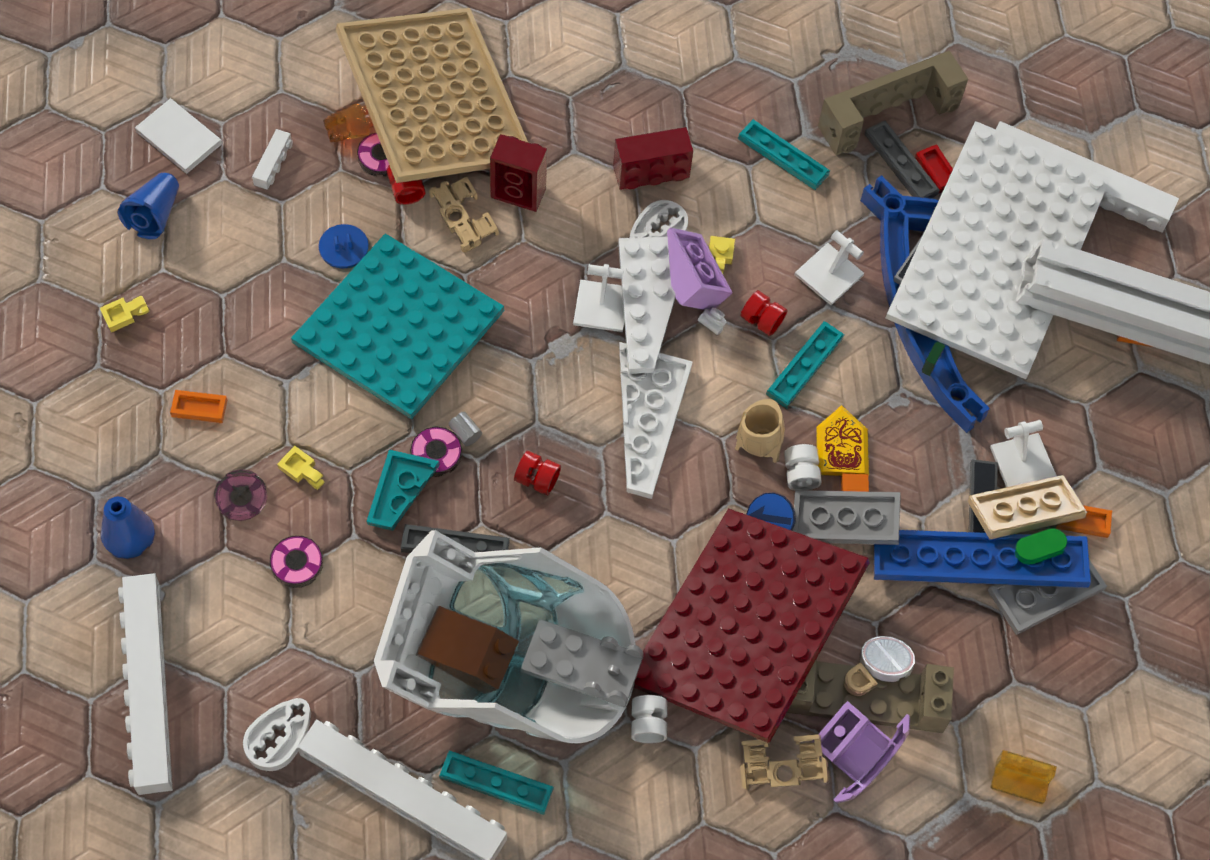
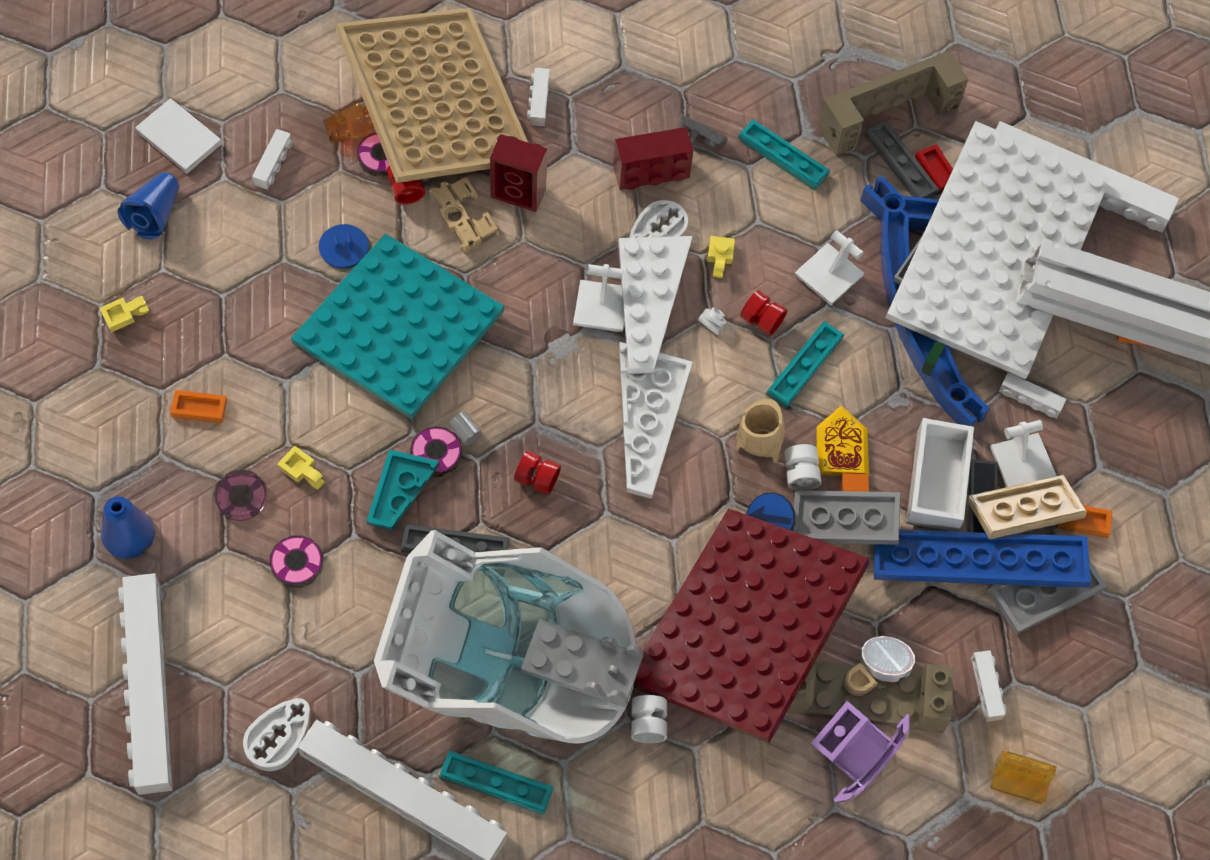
(467, 649): reddish brown slope -> none
(539, 97): none -> white piece
(694, 271): lavender slope -> none
(711, 137): none -> flat silver plate
(760, 773): tan piece -> none
(940, 475): none -> white piece
(988, 686): none -> white piece
(1032, 395): none -> white piece
(1040, 546): green tile -> none

